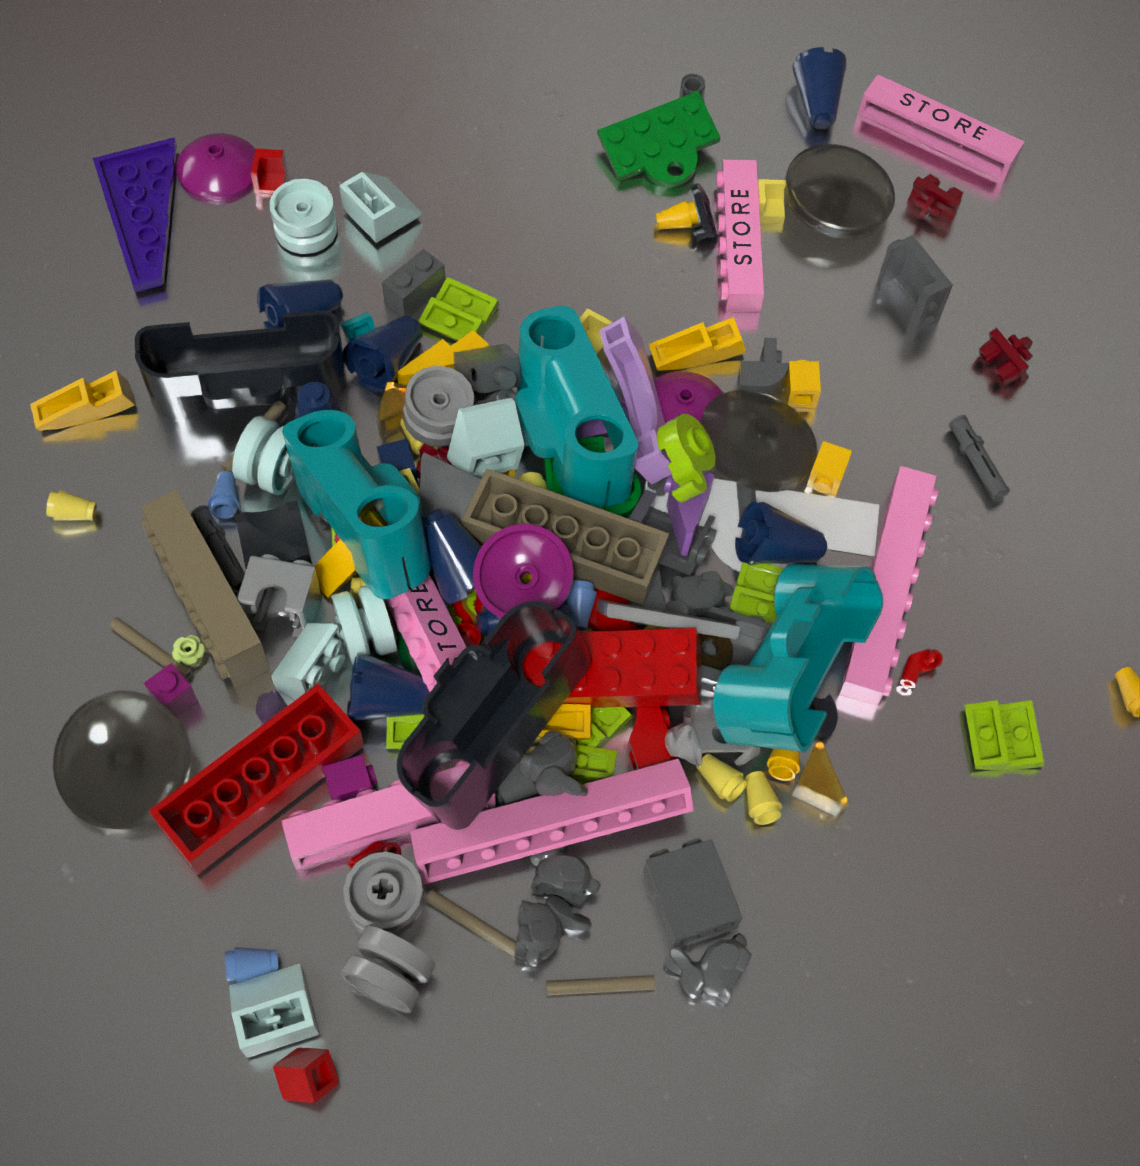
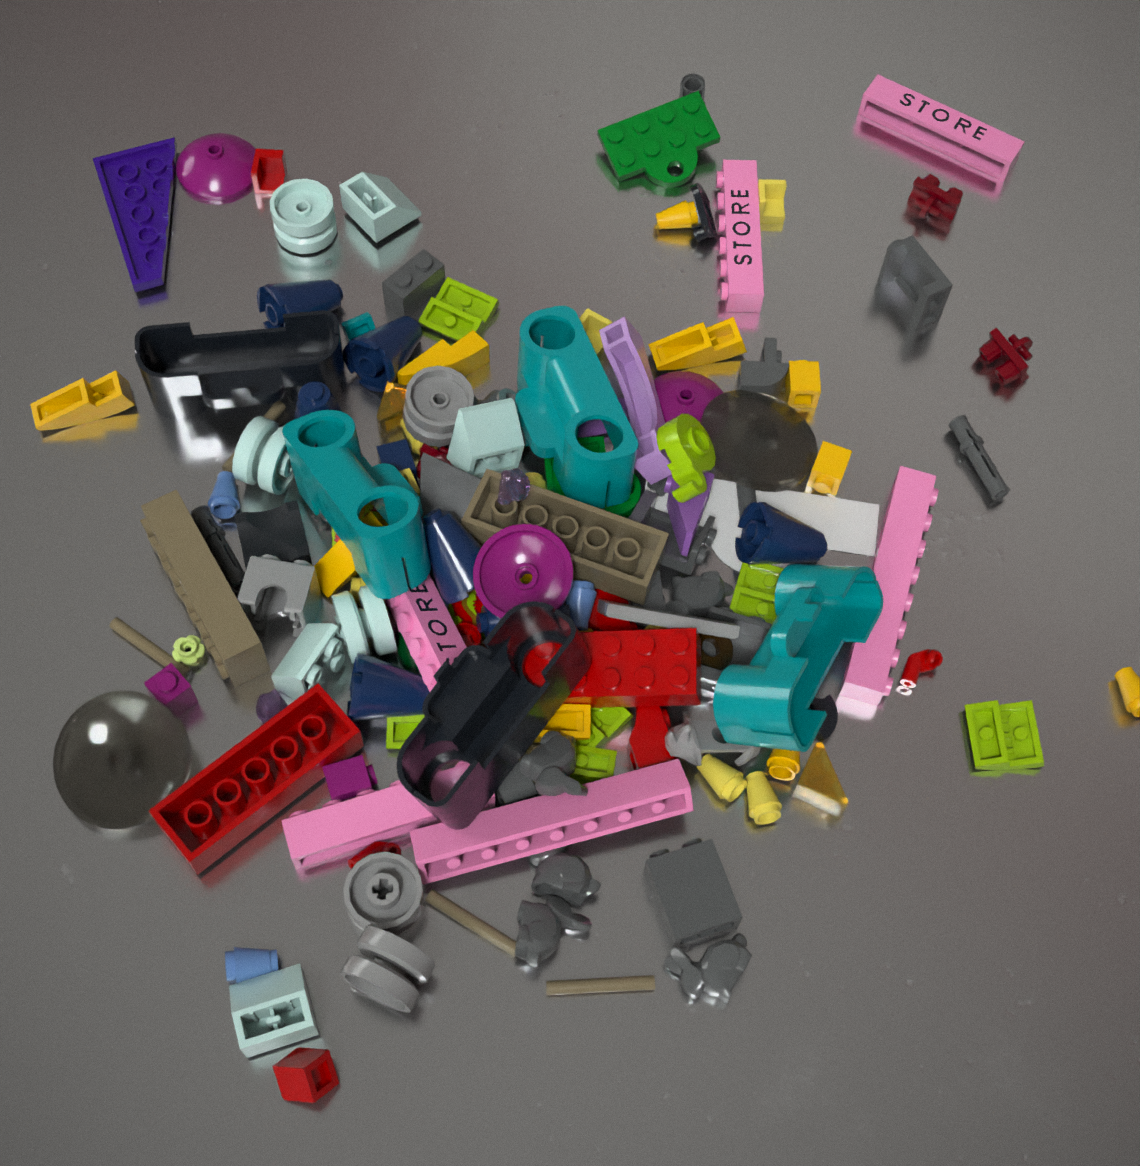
(69, 507): light yellow cone -> none
(493, 367): dark grey torso -> none
(513, 486): none -> clear purple plate
(820, 84): dark blue cone -> none
(839, 191): clear smoke dish -> none

